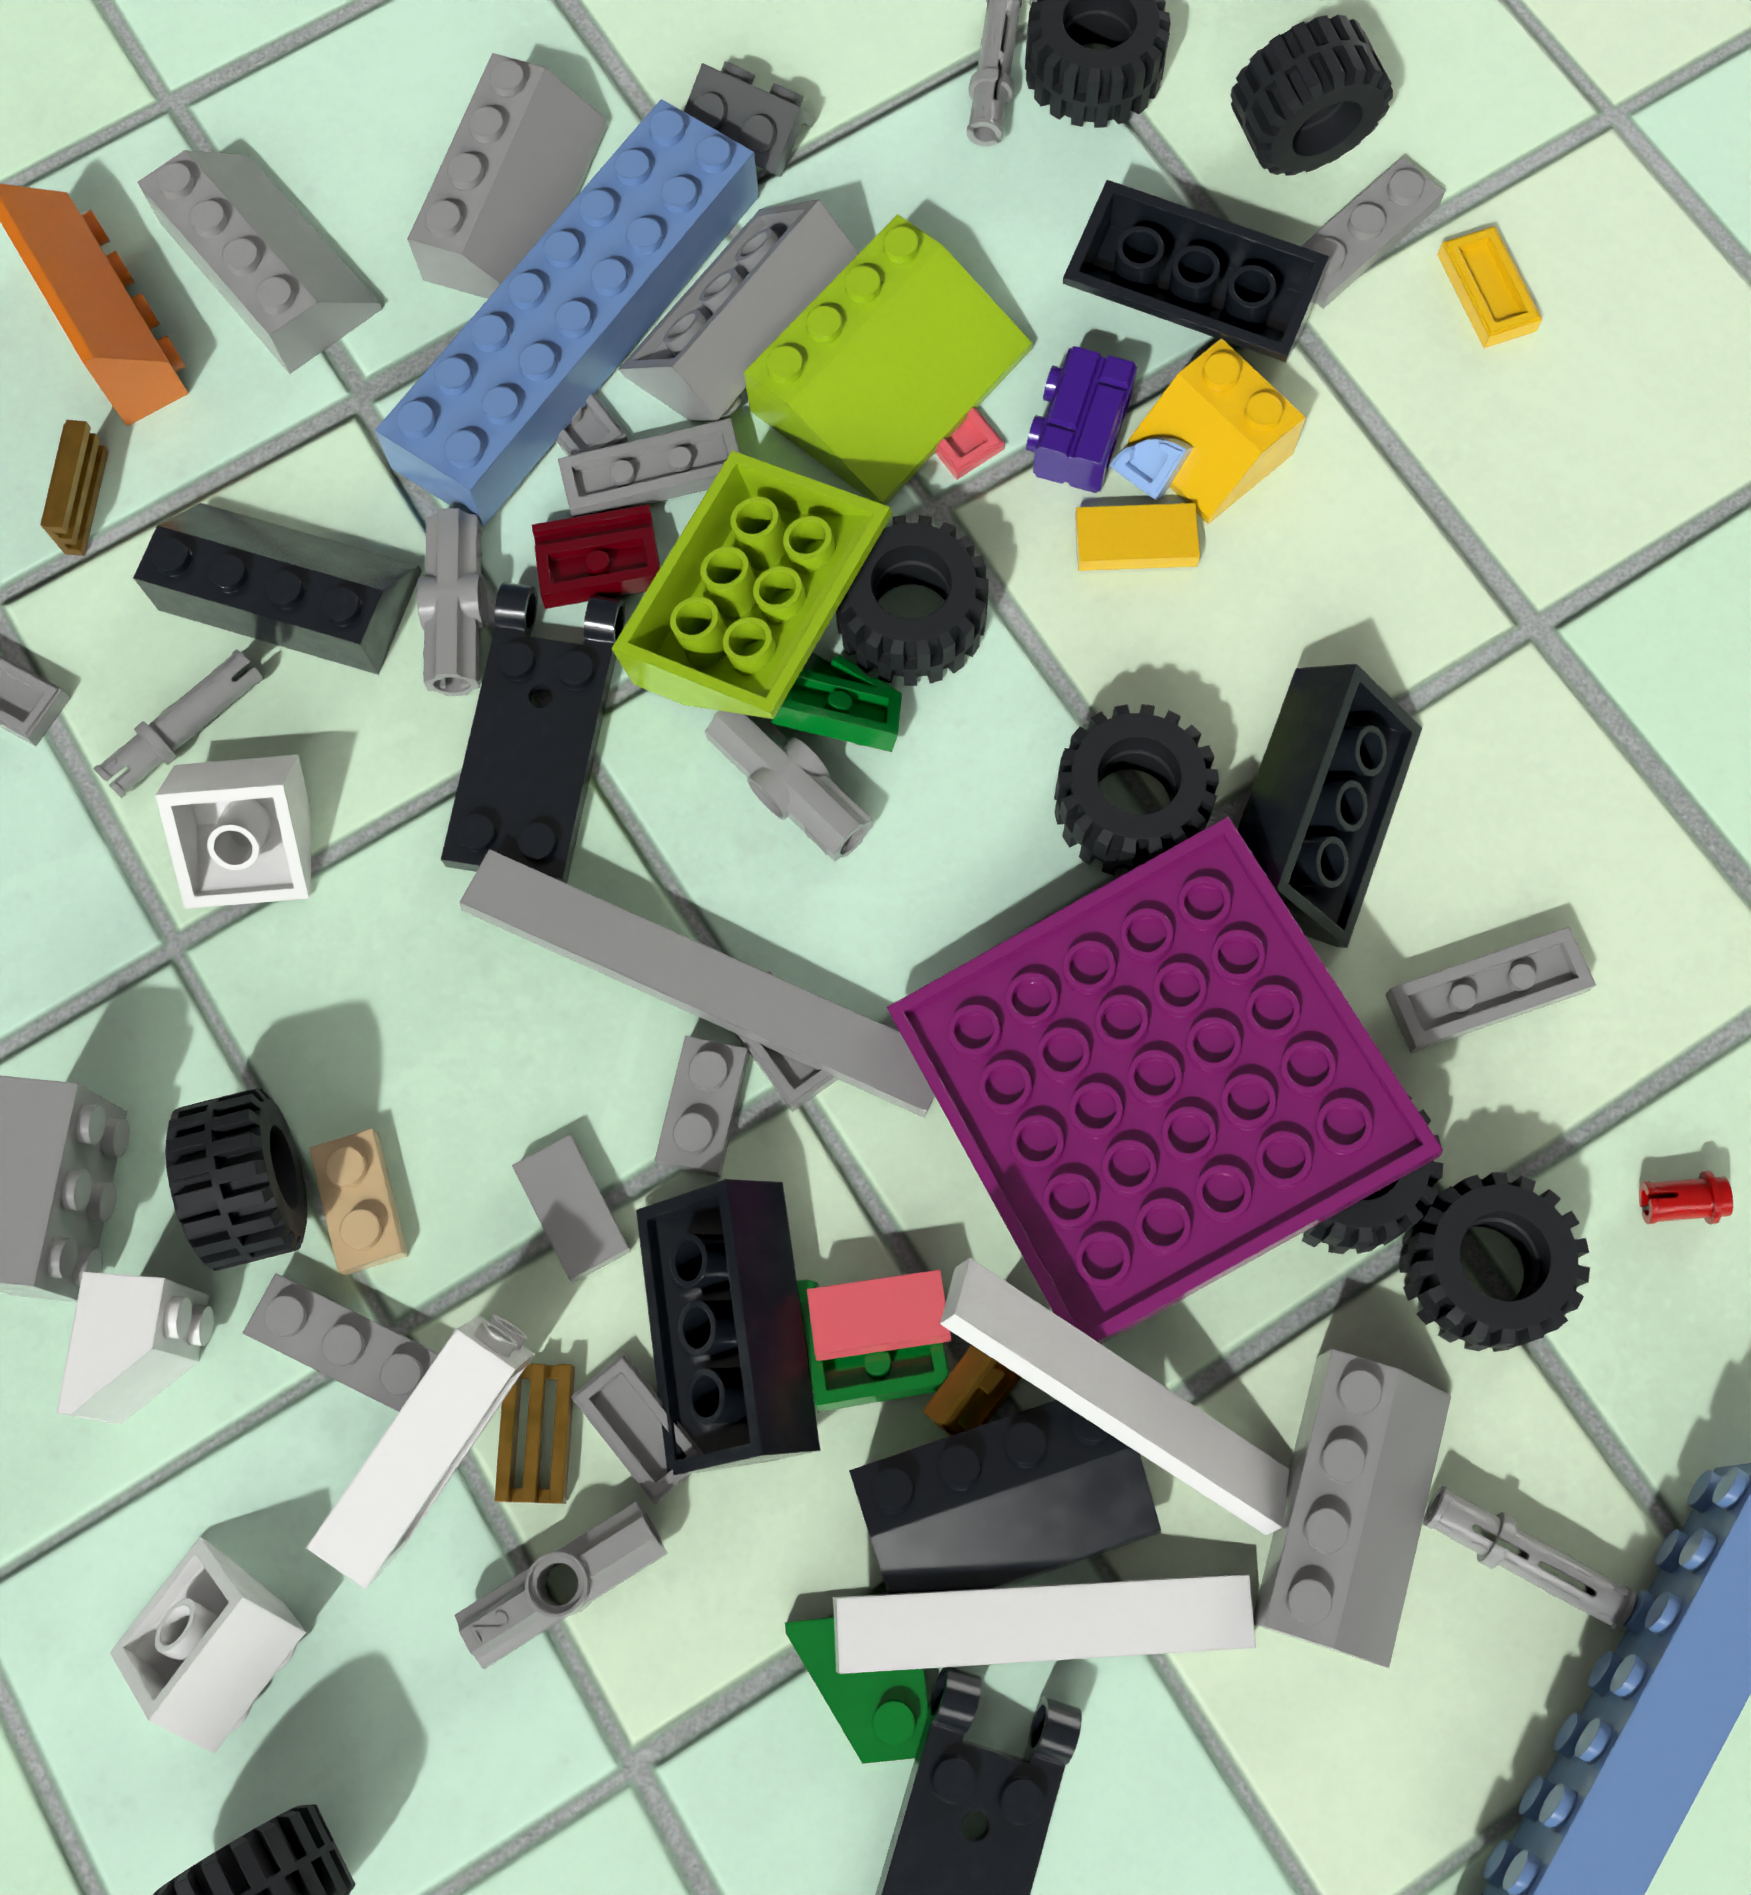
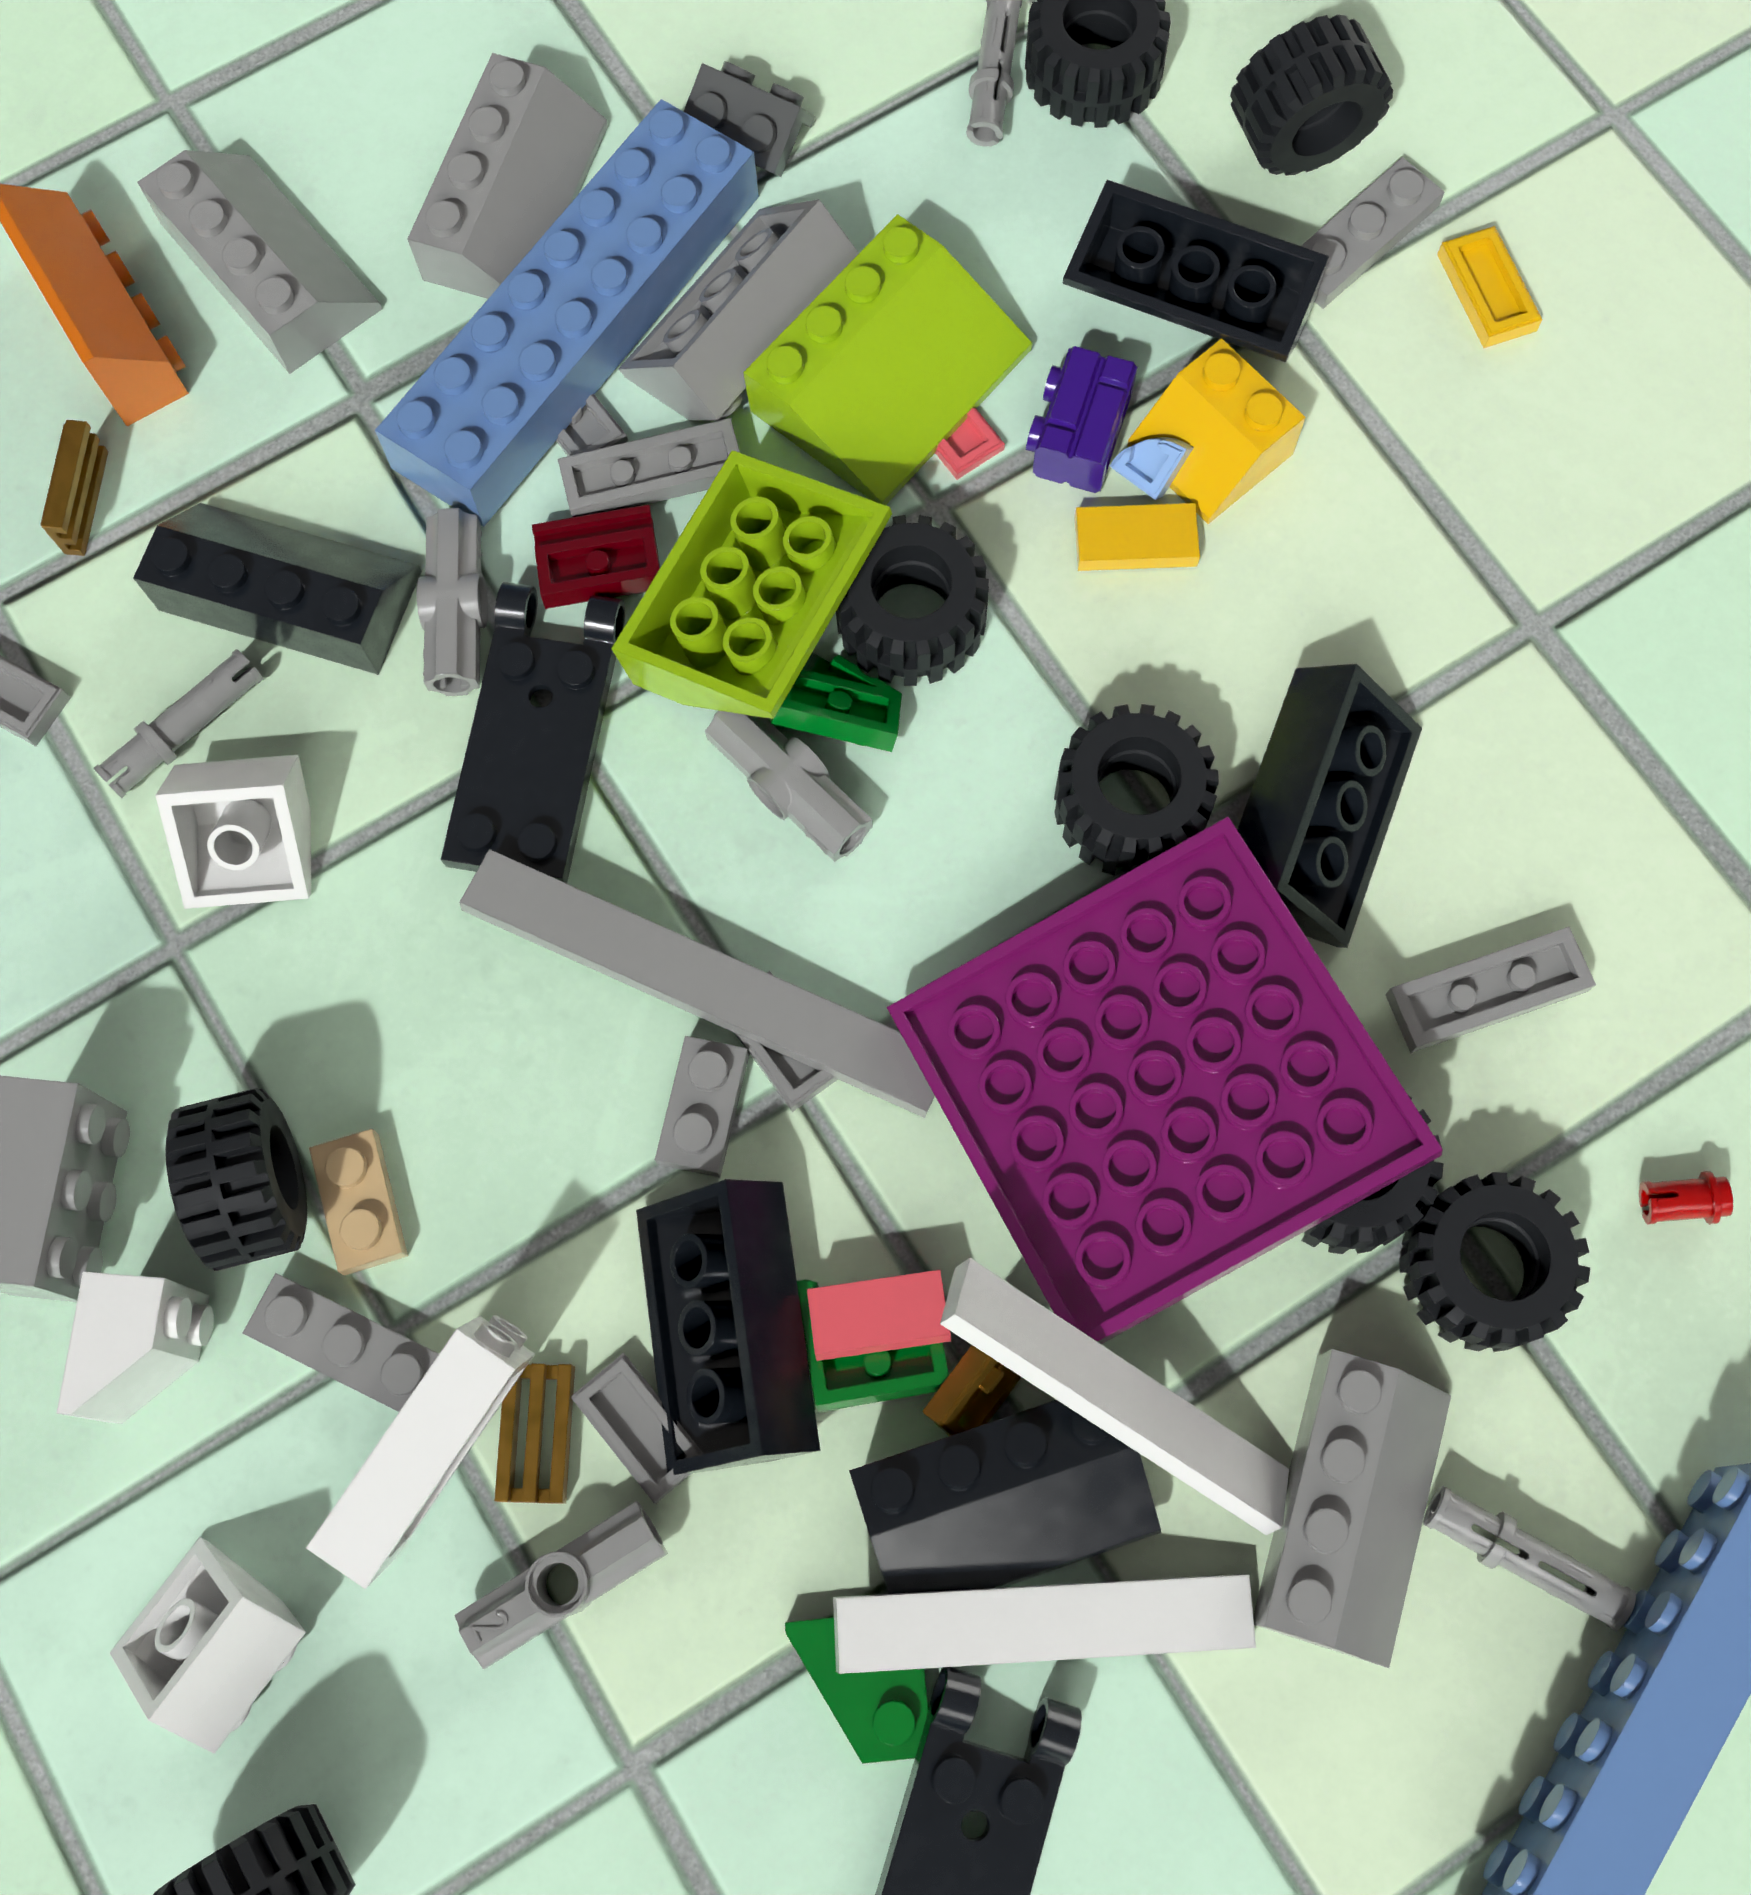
(571, 1208): light grey tile -> none

